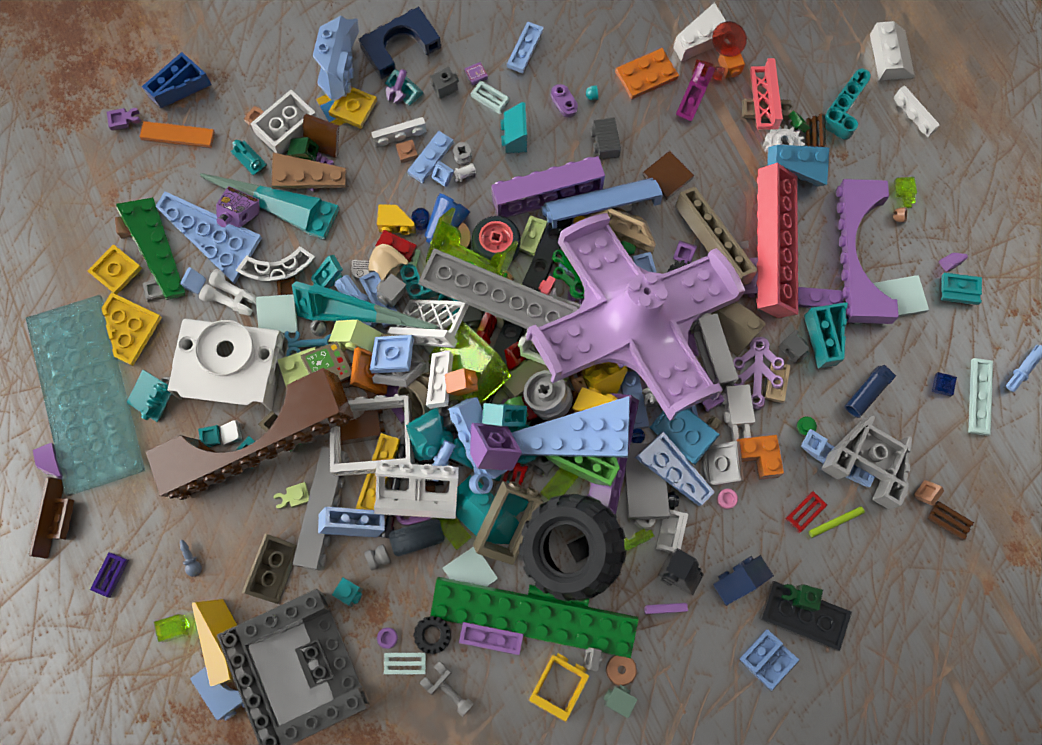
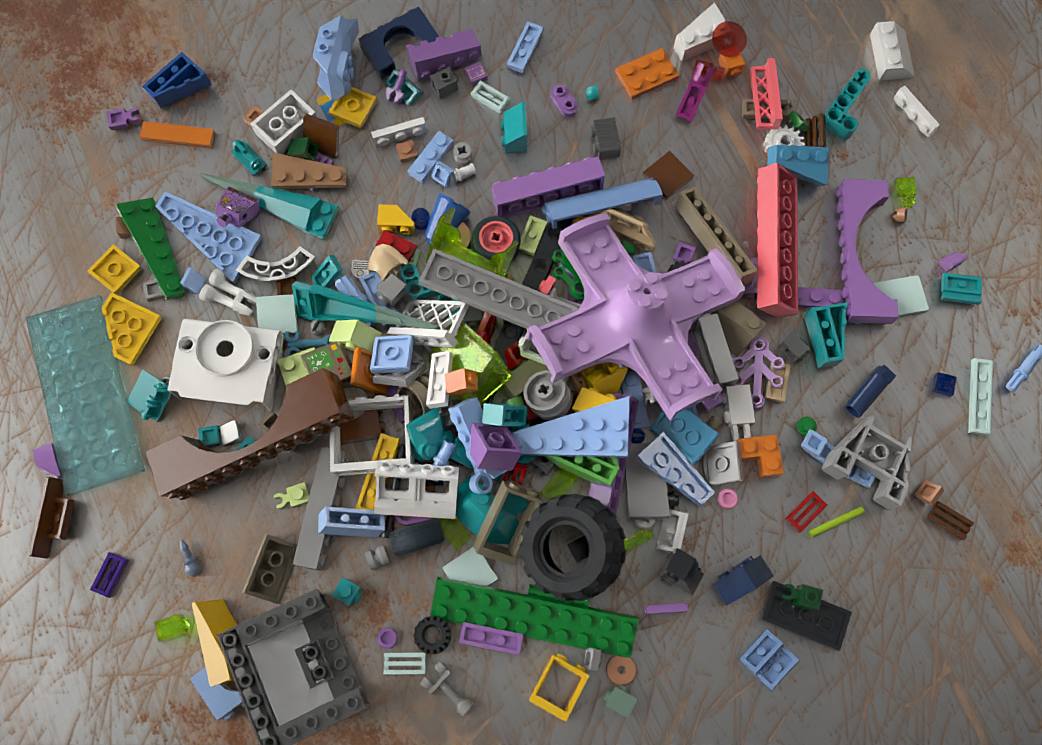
(443, 53): none -> medium lavender wedge

